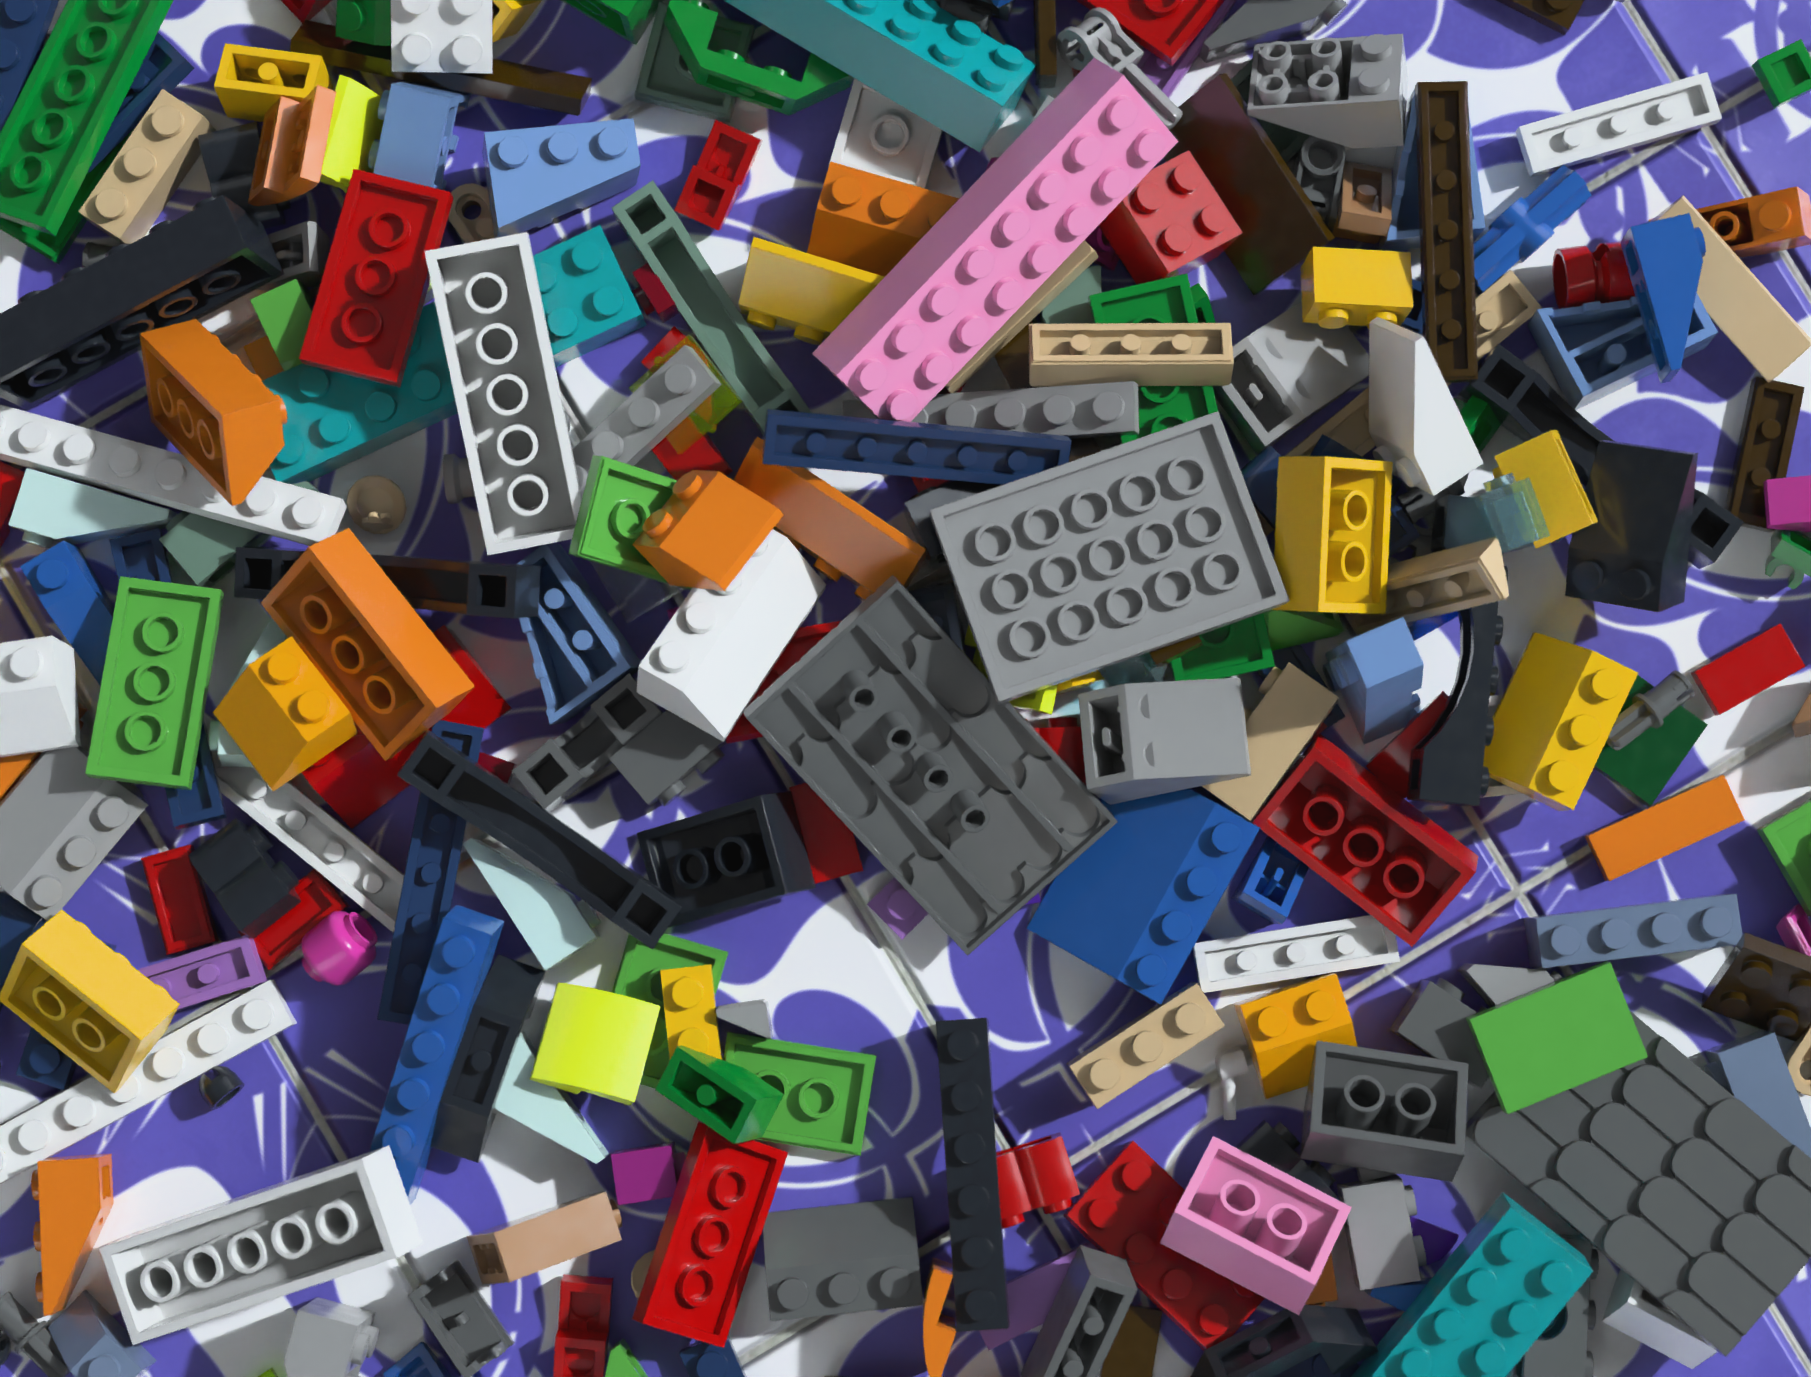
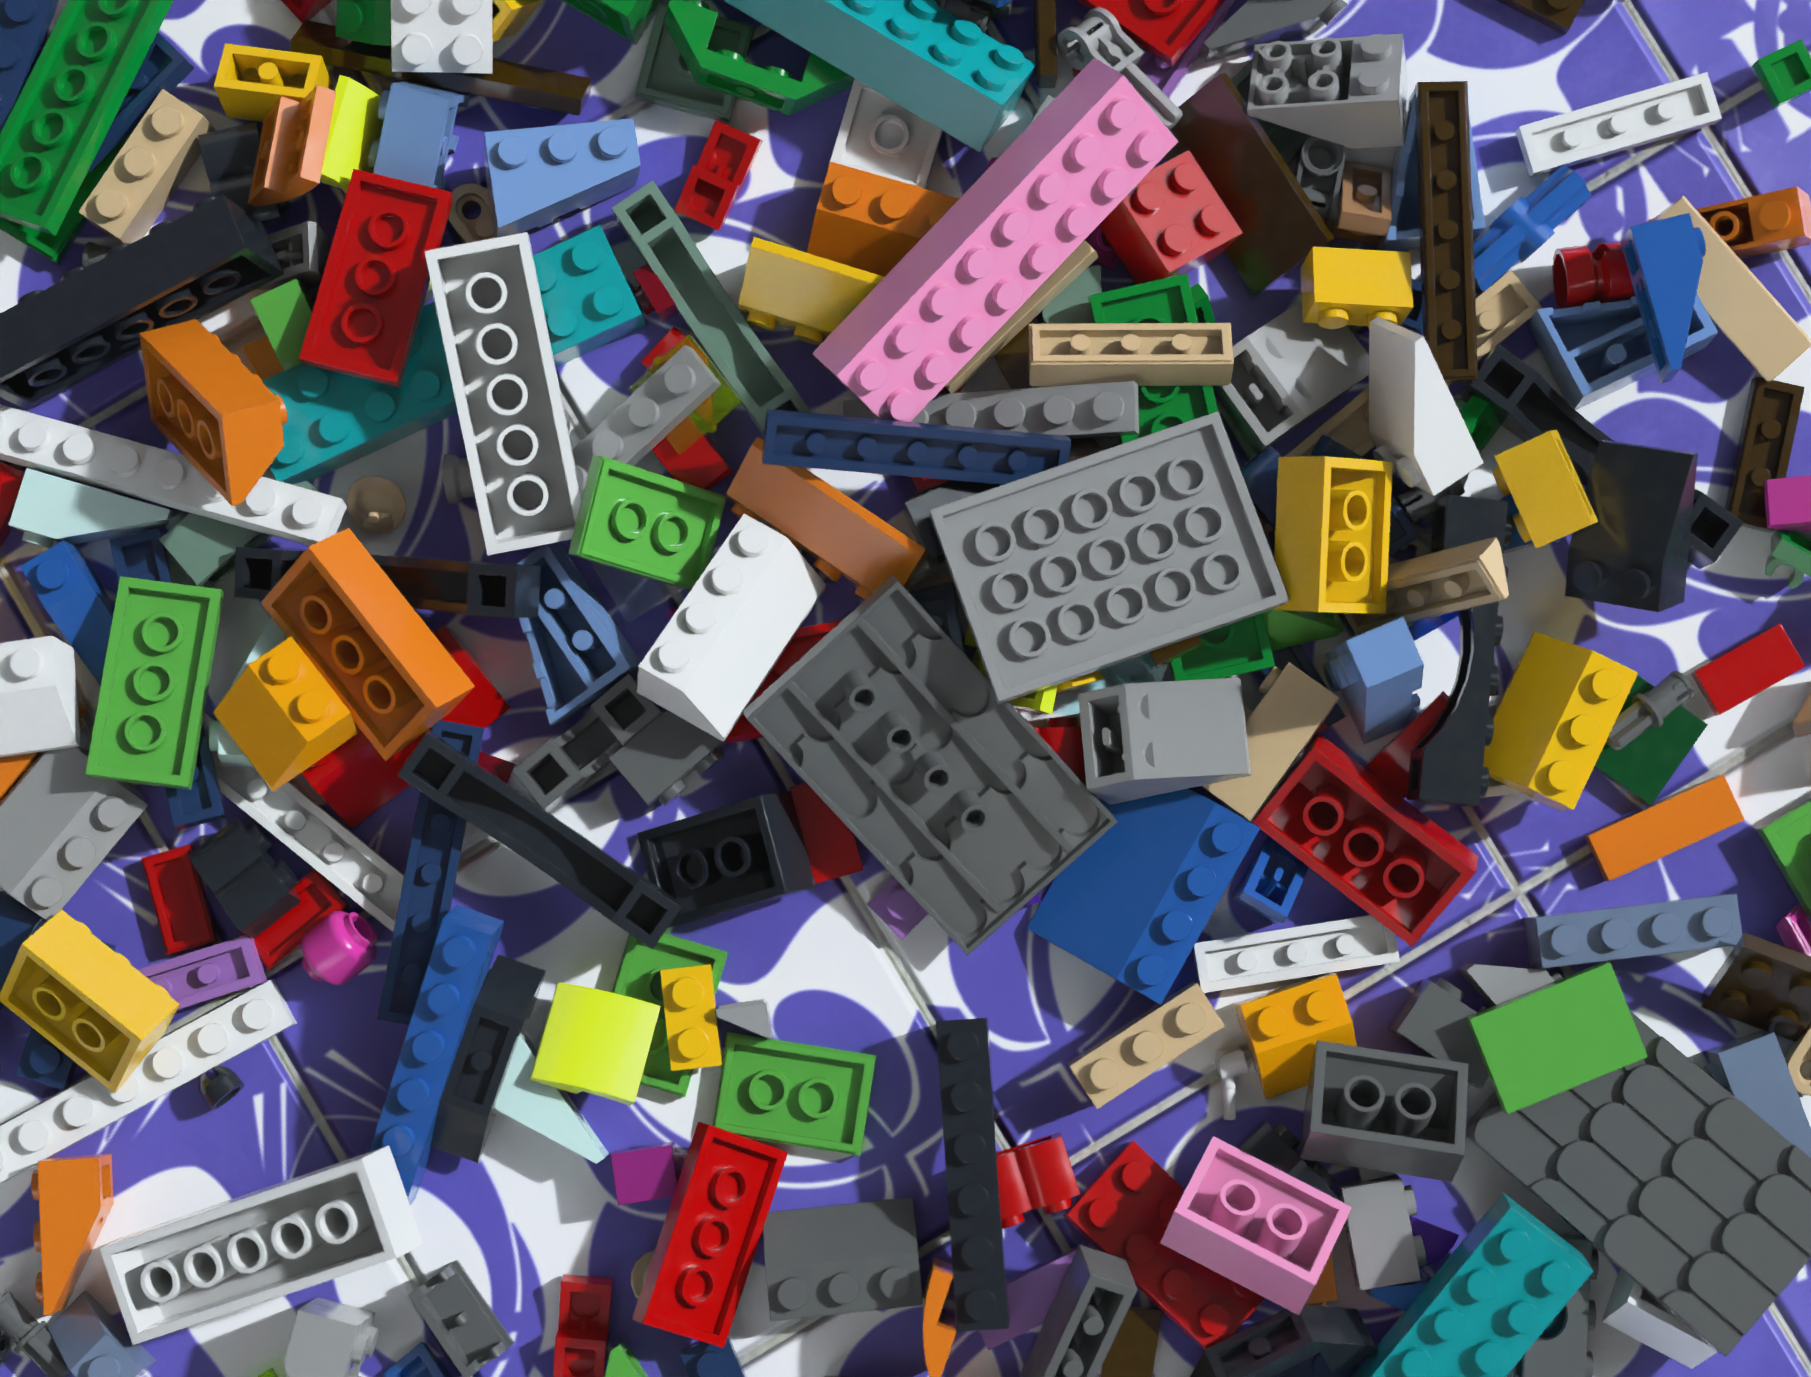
(542, 911): light aqua slope -> none
(545, 1238): slope -> none
(706, 531): orange slope -> none
(719, 1094): green slope -> none
(1511, 512): clear light blue brick -> none

